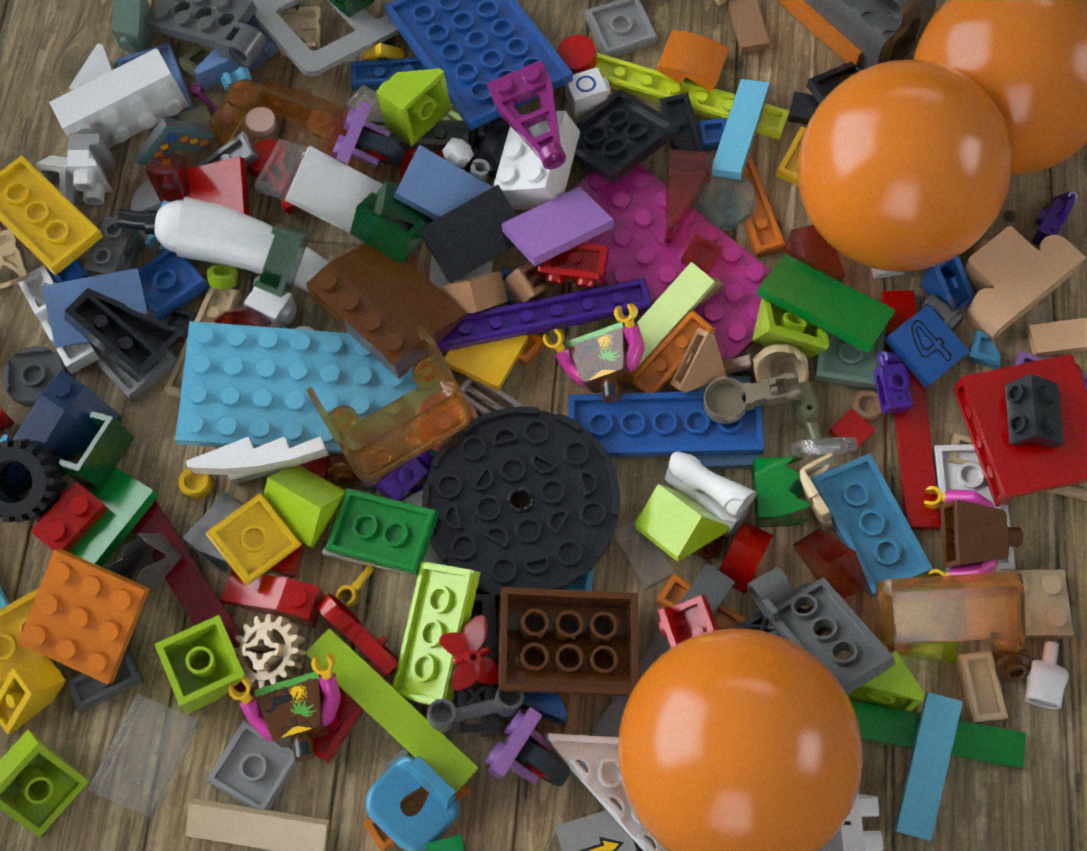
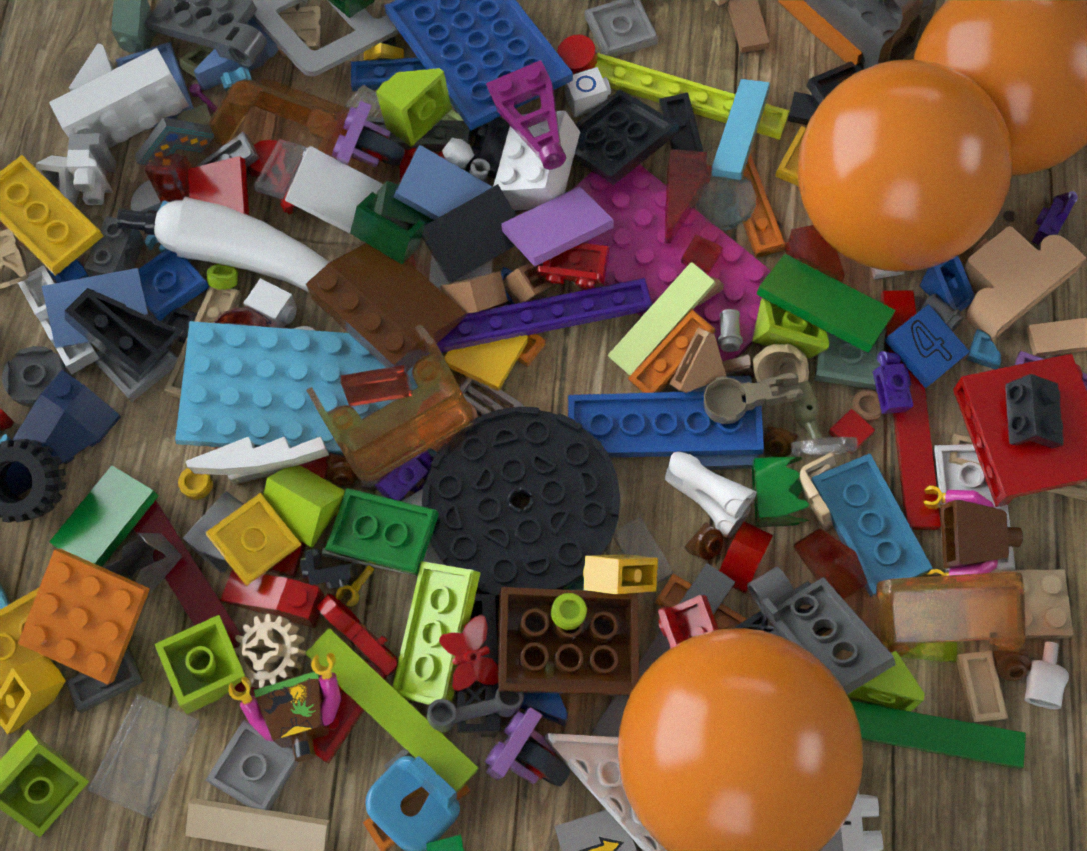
(69, 518): red bracket -> none
(101, 455): dark green panel -> none
(261, 121): white tile -> none
(283, 259): dark green panel -> none
(333, 576): none -> black bracket
(376, 385): none -> clear red tile
(568, 611): none -> lime tile
(603, 357): torso -> none
(620, 573): none -> yellow brick
(678, 523): lime slope -> none
(692, 58): orange slope -> none
(711, 133): blue tile -> none
(730, 331): none -> light grey pin
(778, 441): none -> reddish brown plate
(928, 766): medium azure tile -> none

